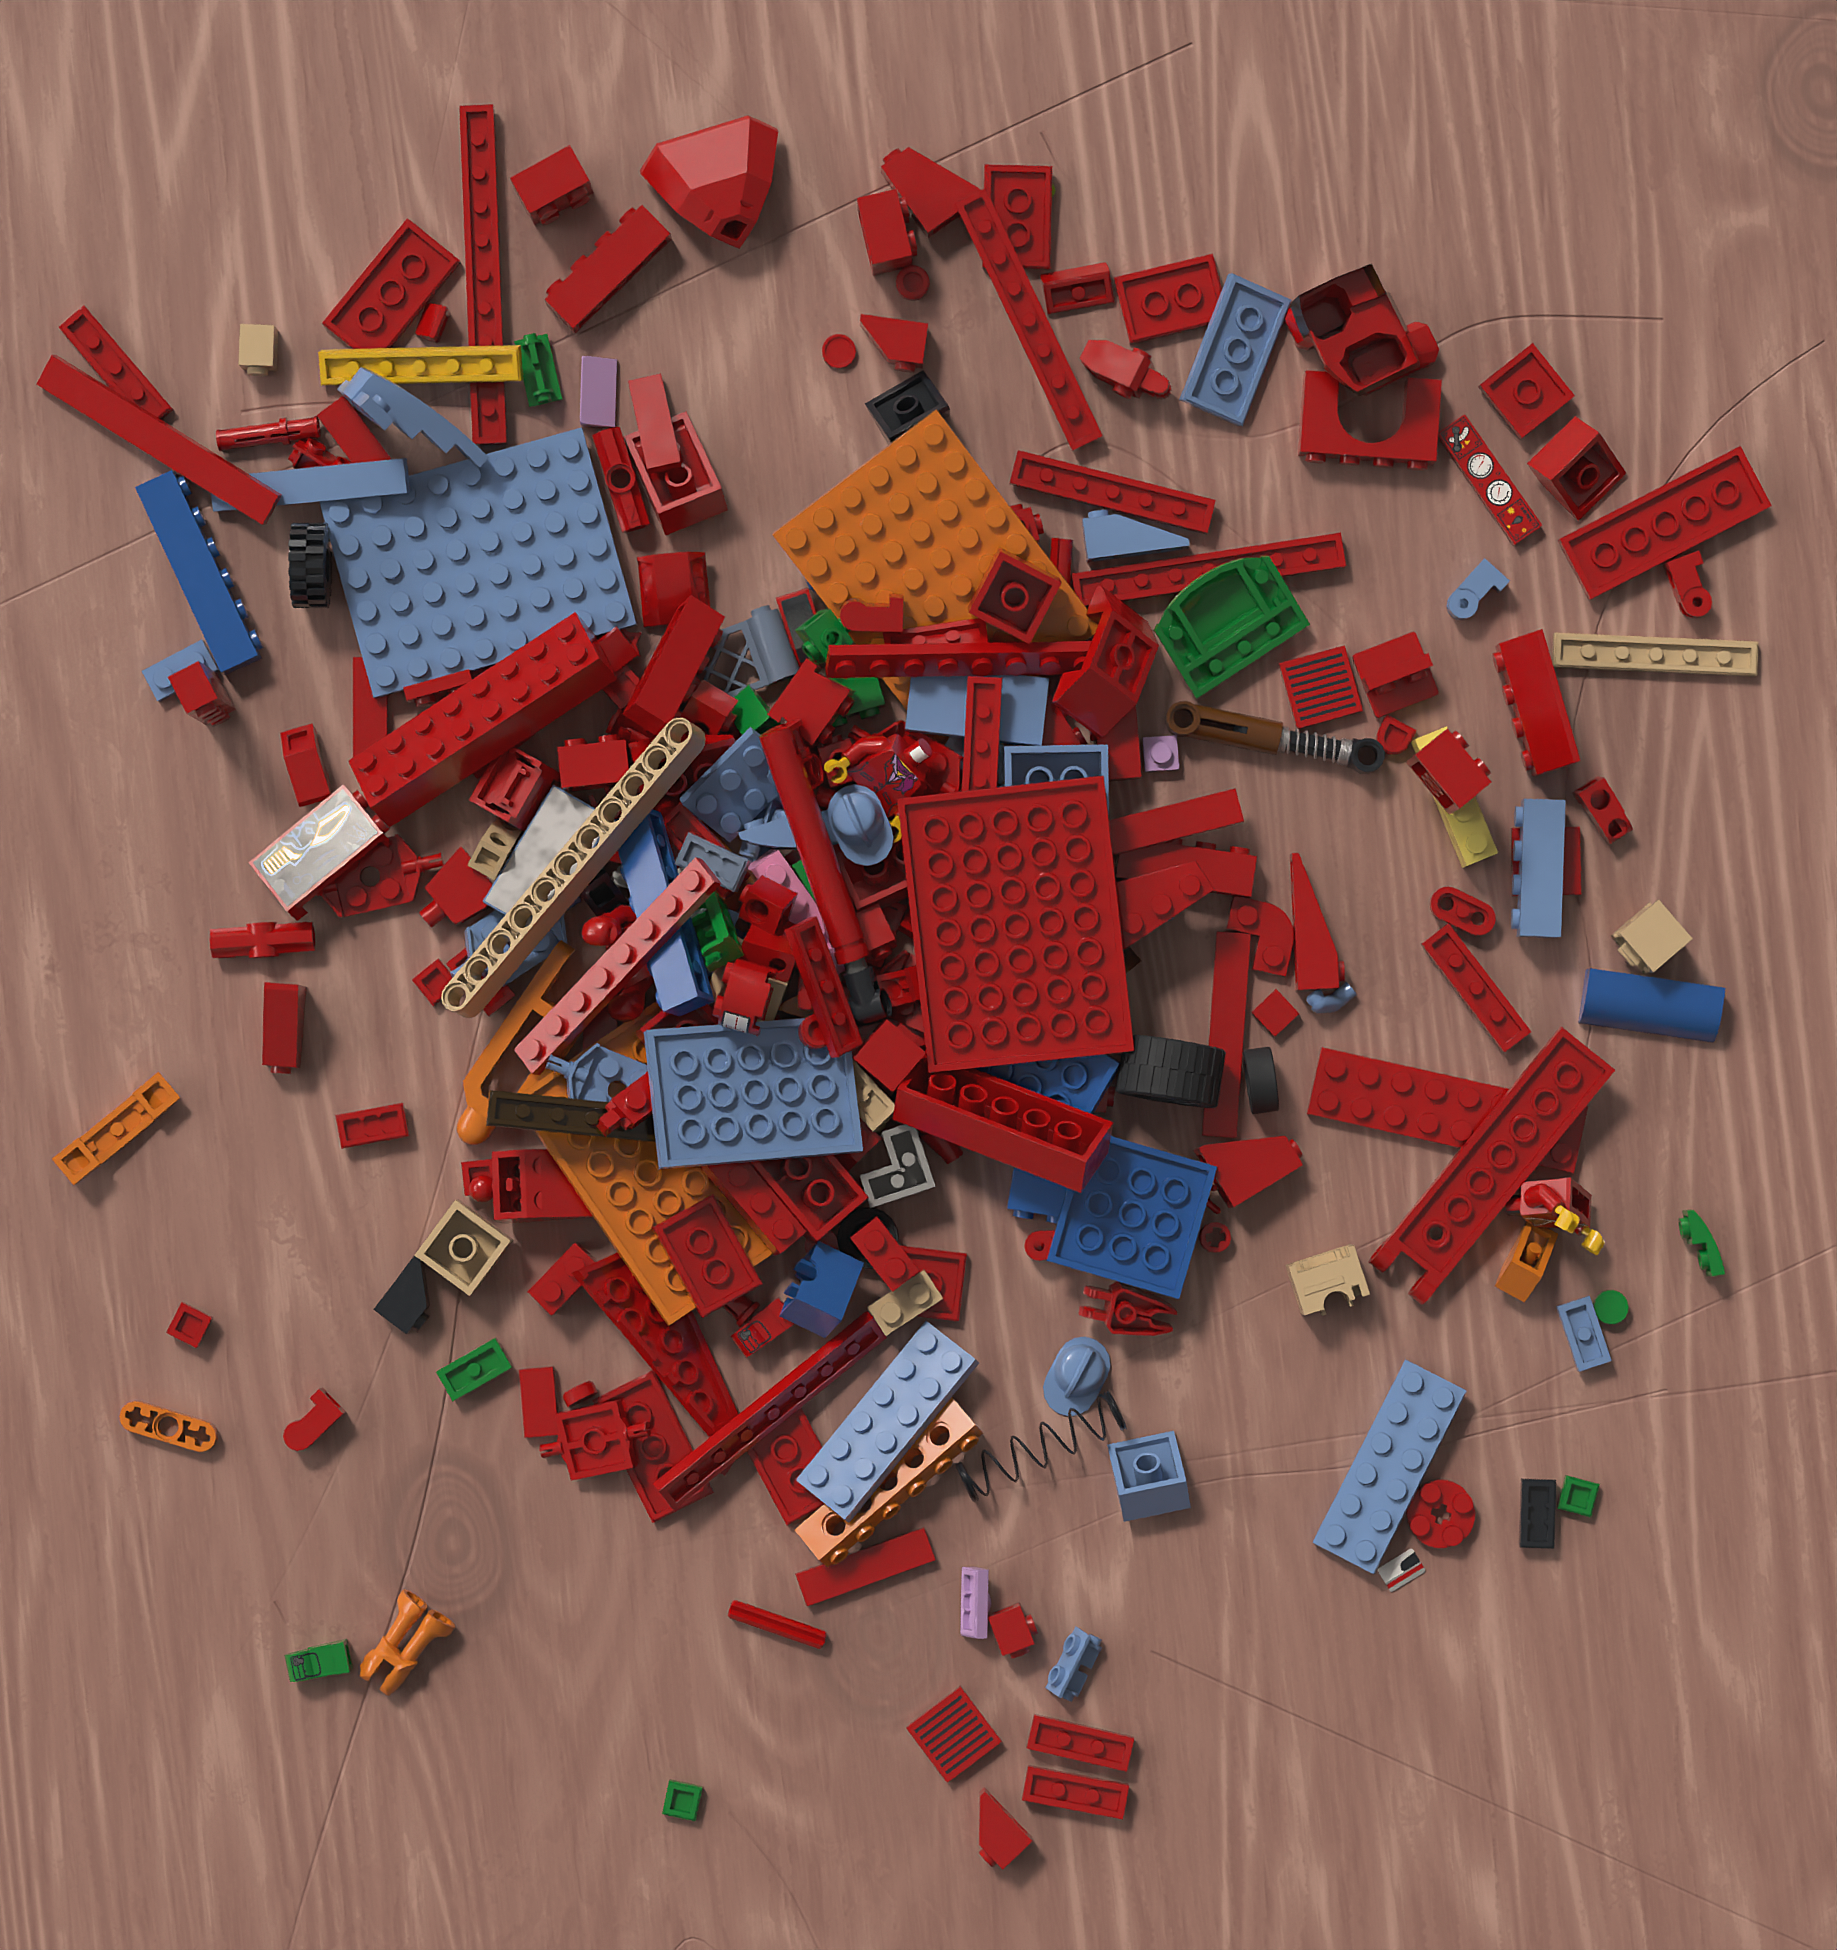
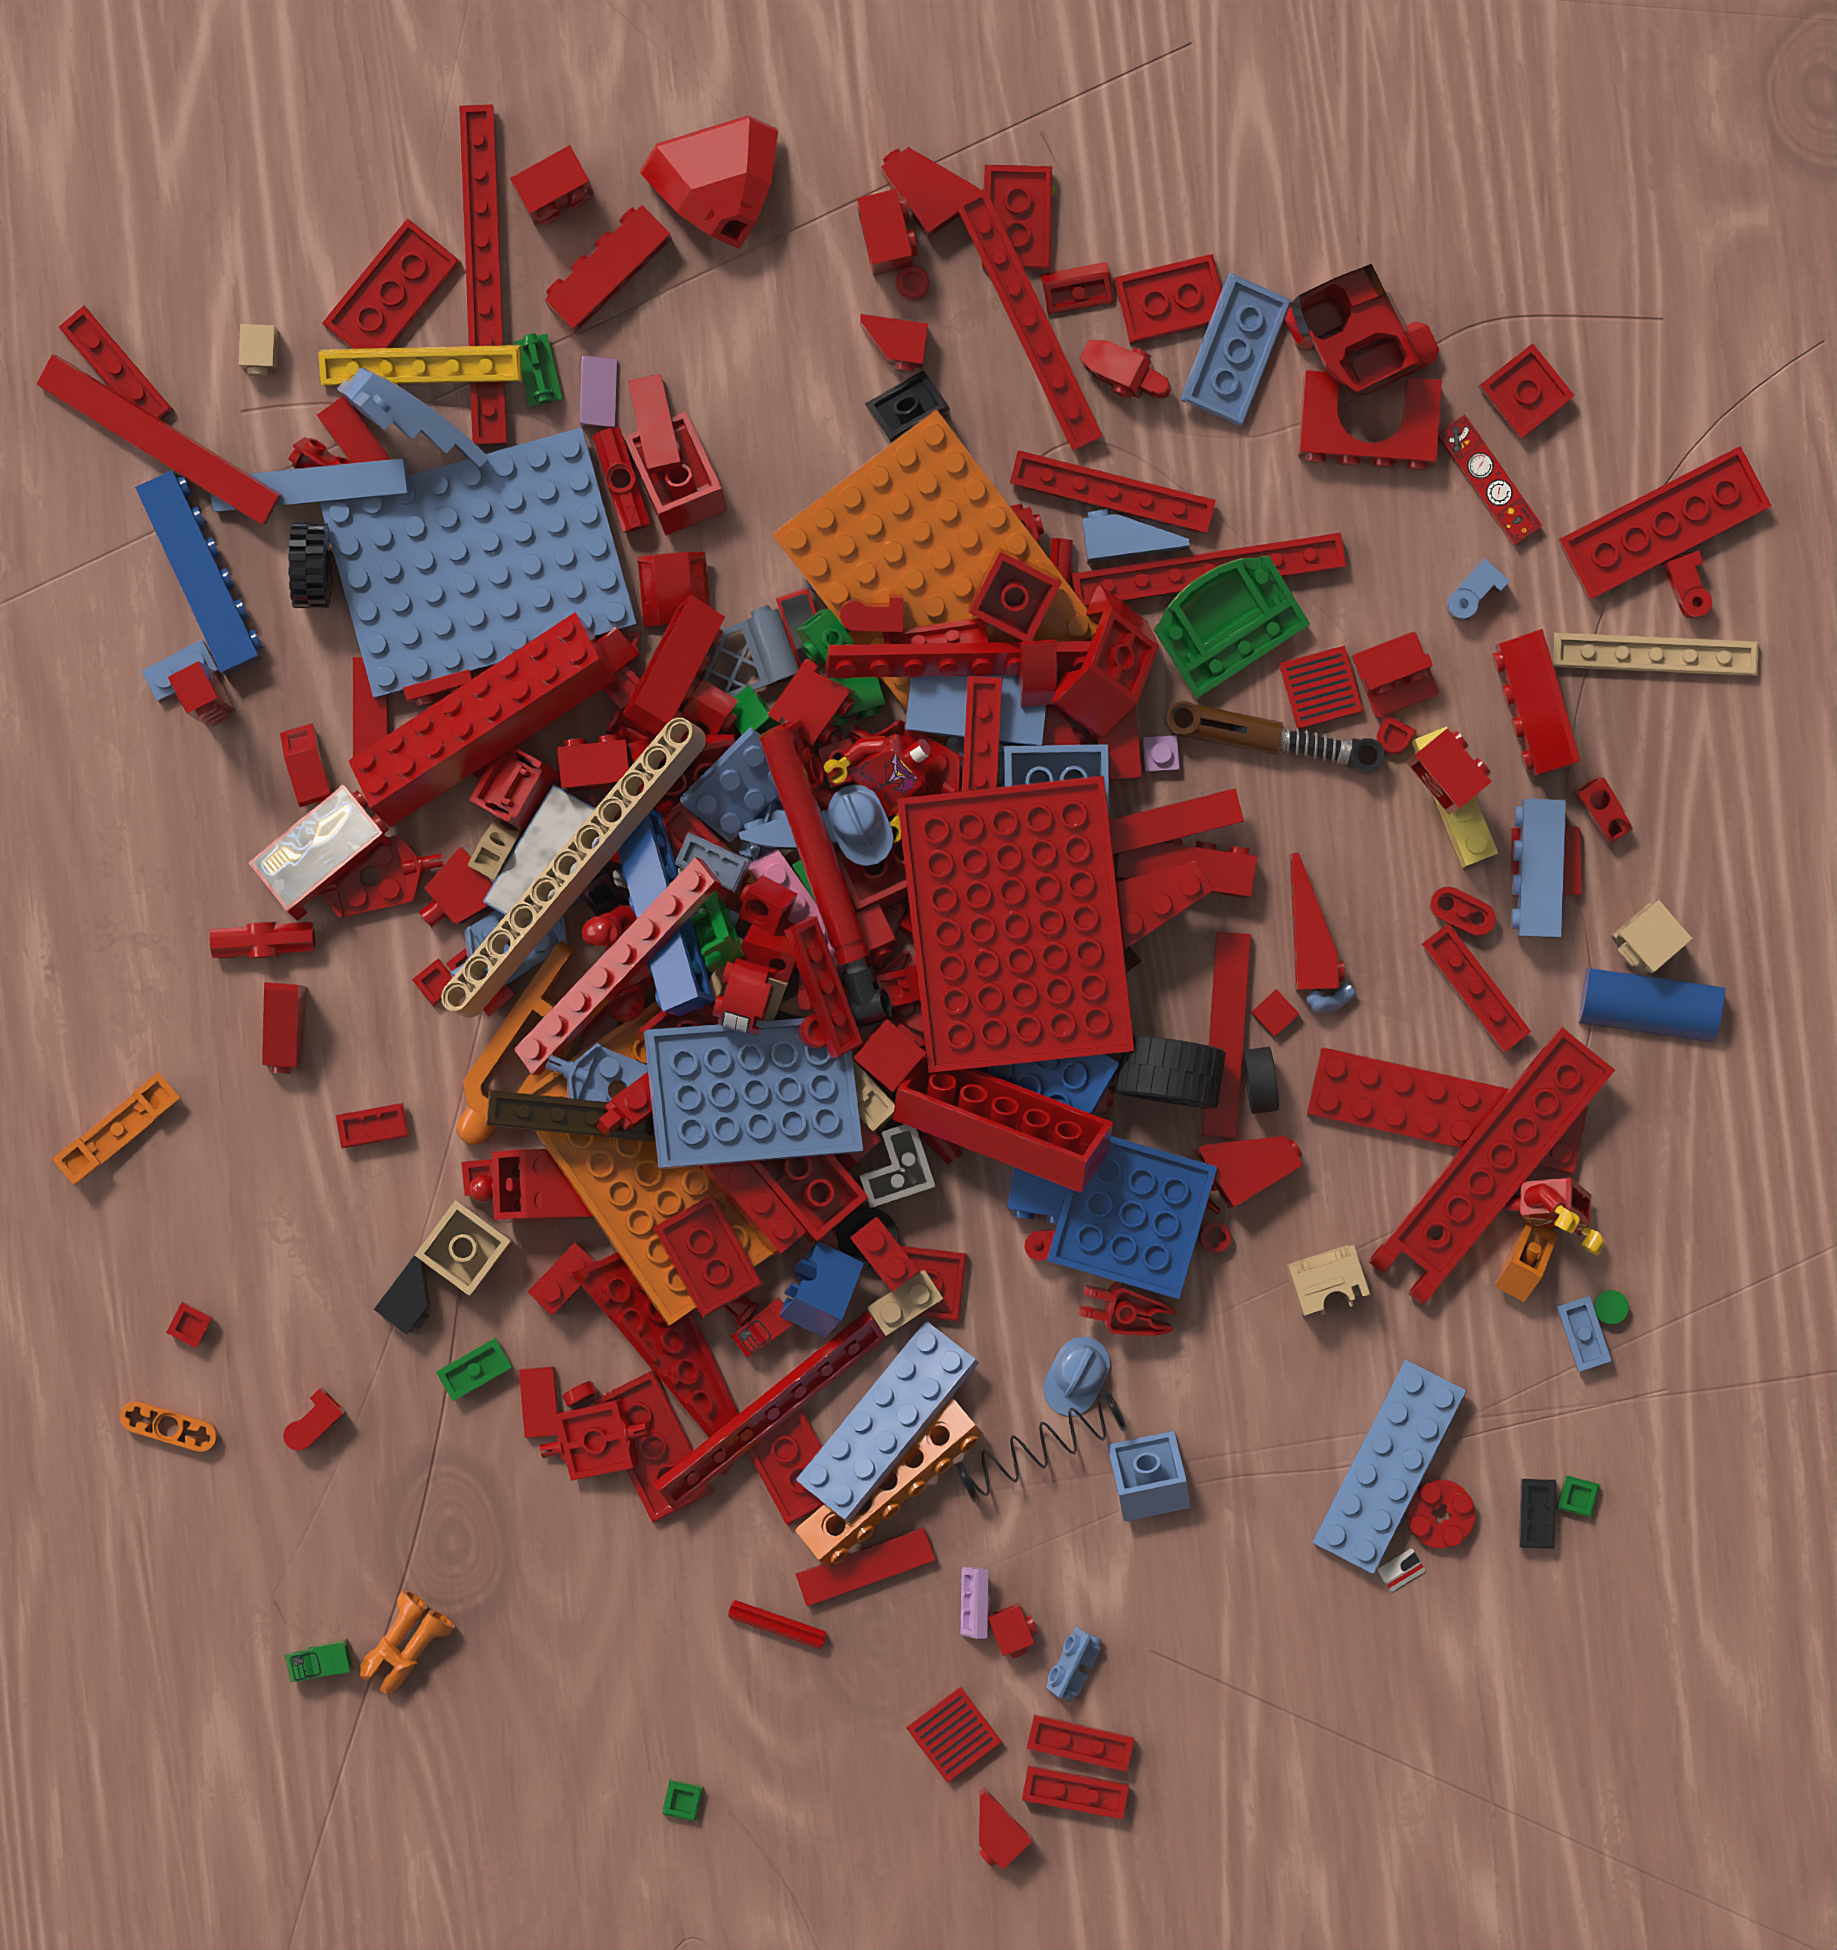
(269, 433): red pin -> none
(433, 322): red slope -> none
(838, 351): red piece -> none
(1037, 672): none -> red slope
(1271, 926): red plate -> none
(1577, 467): red slope -> none
(1697, 1232): green slope -> none

